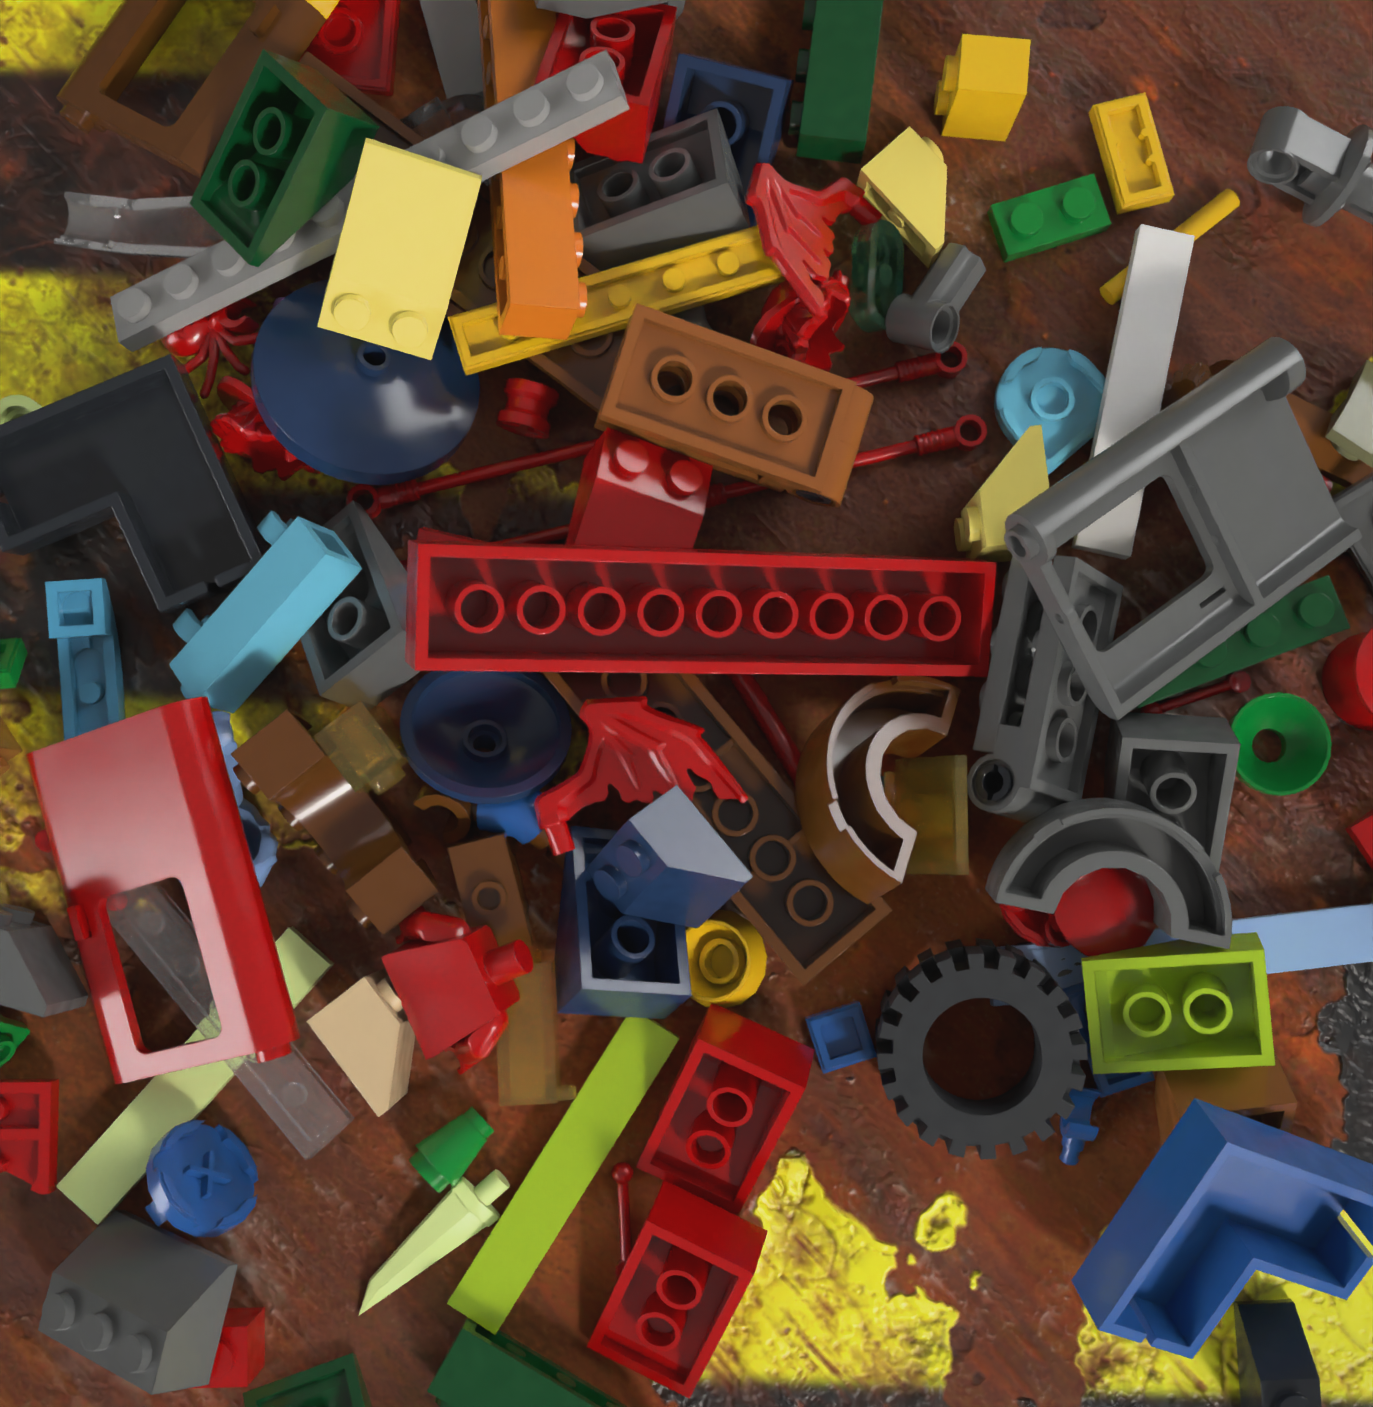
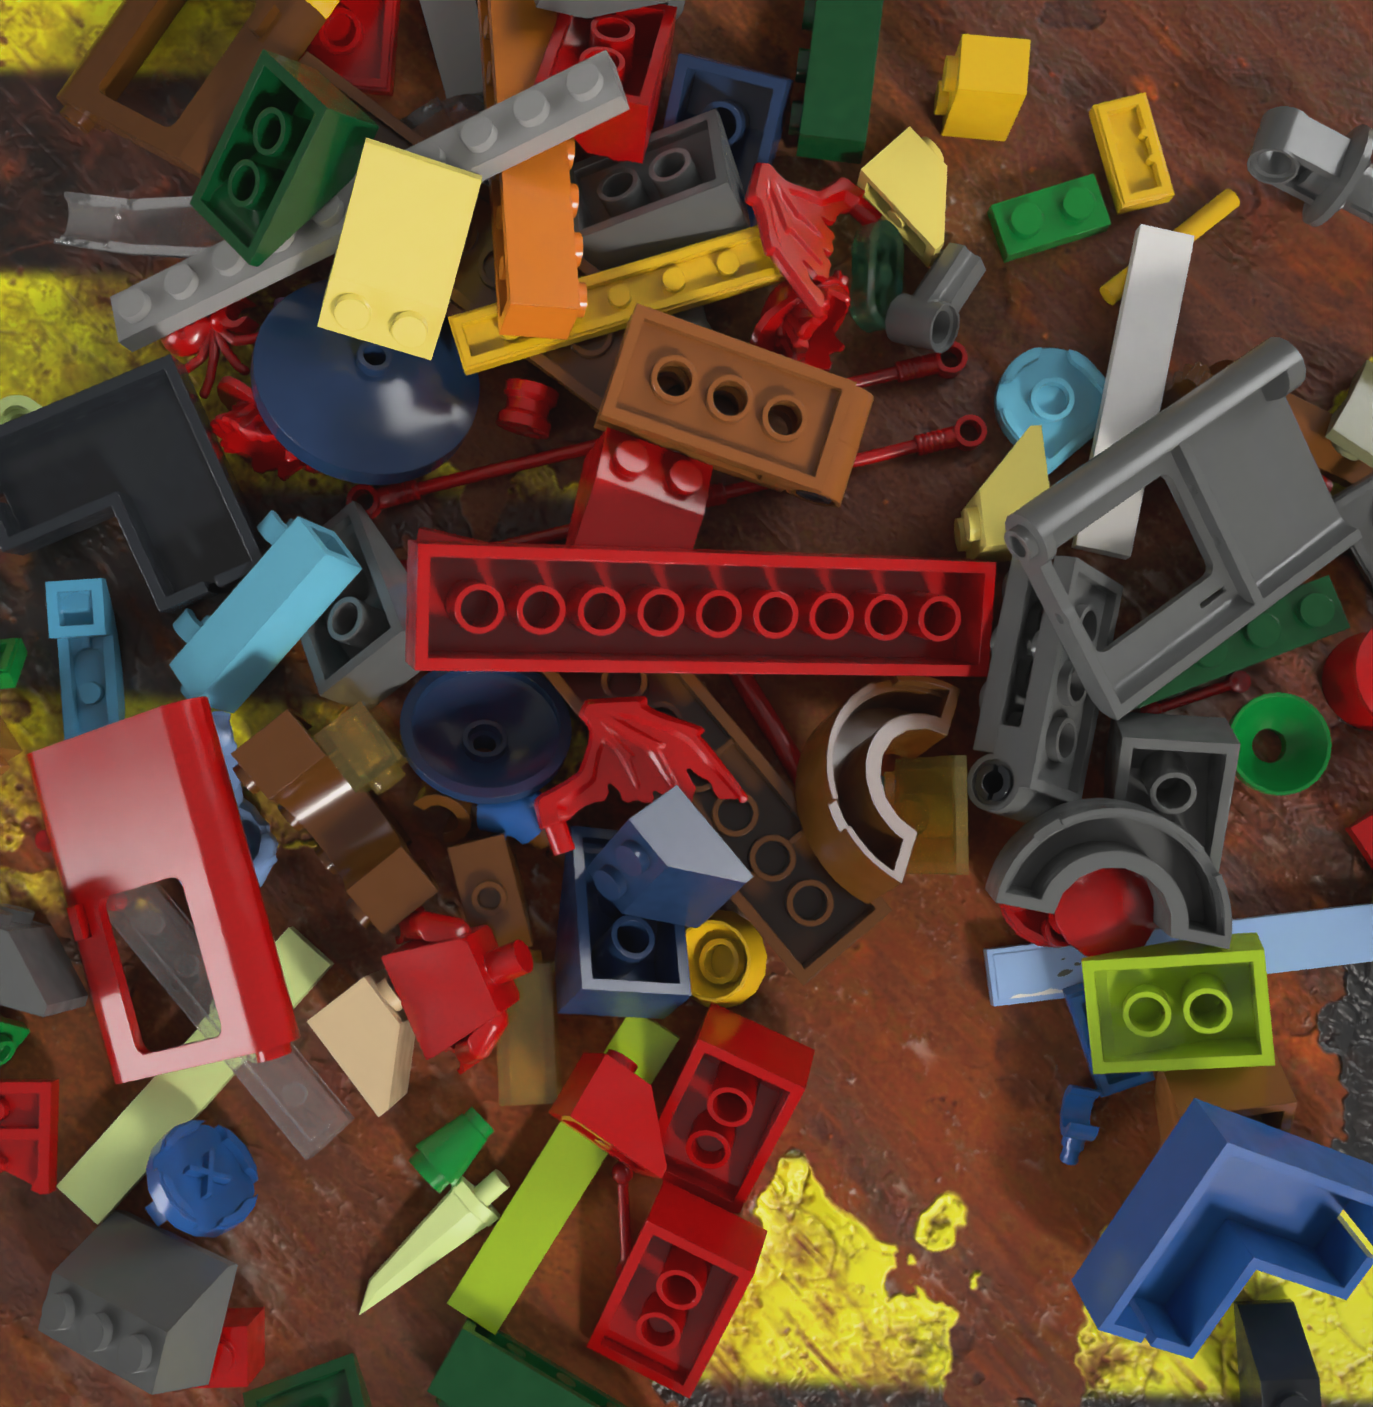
(613, 1111): none -> red slope
(840, 1036): blue tile -> none
(959, 976): black tyre -> none

